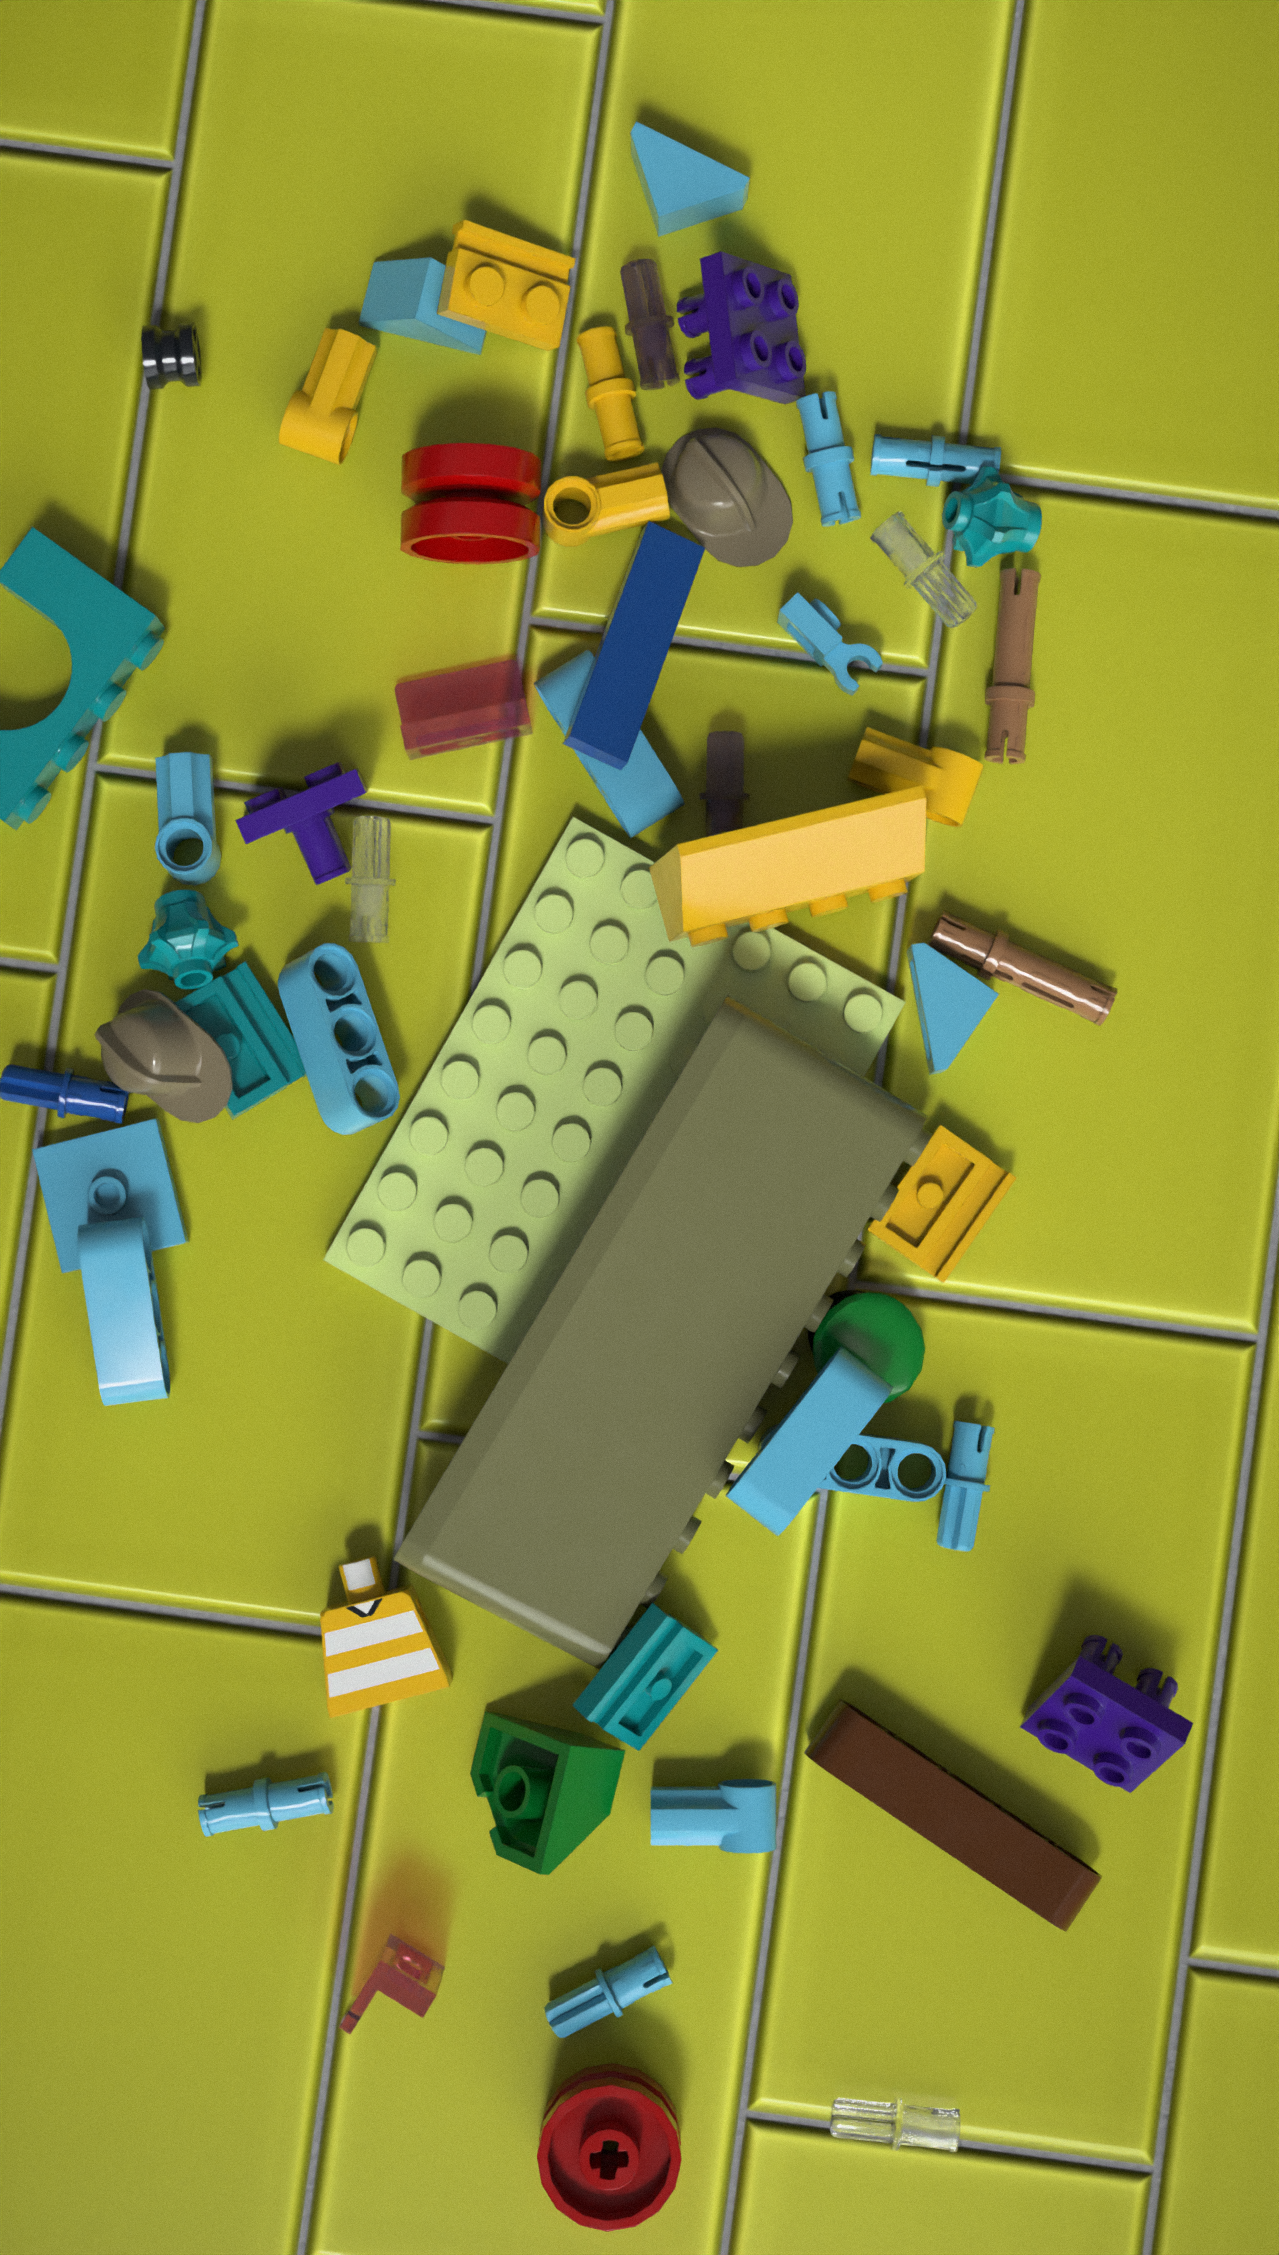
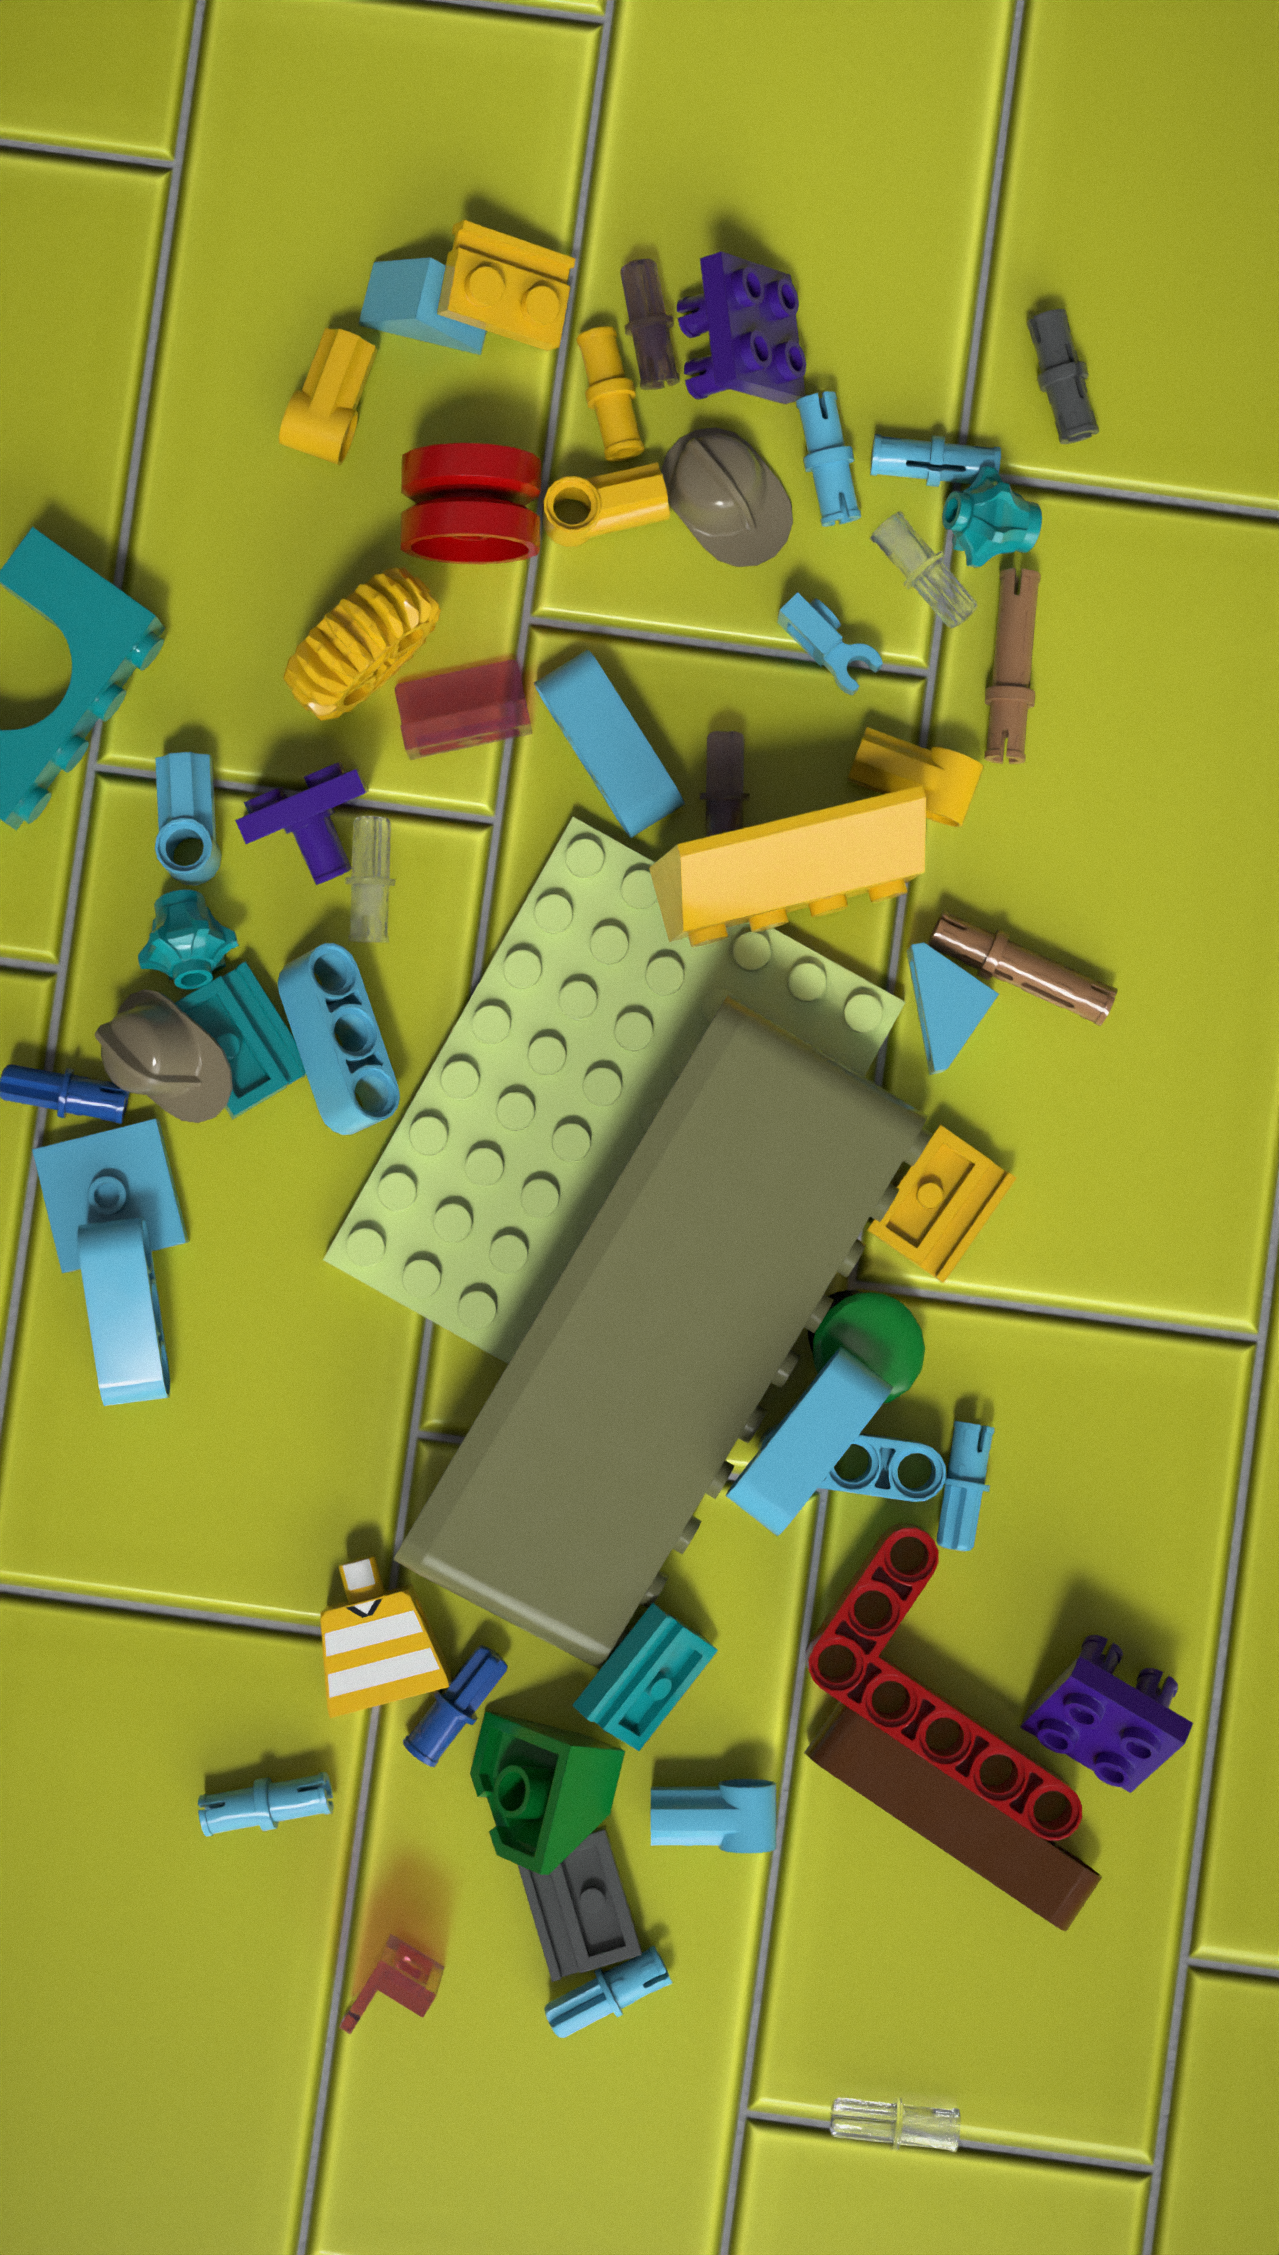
(171, 355): black wheel -> none
(361, 643): none -> yellow gear
(455, 1705): none -> blue axle
(582, 1910): none -> dark grey plate
(601, 2185): red wheel -> none
(634, 646): blue tile -> none
(682, 183): medium azure slope -> none
(922, 1704): none -> red beam
(1062, 376): none -> dark grey pin

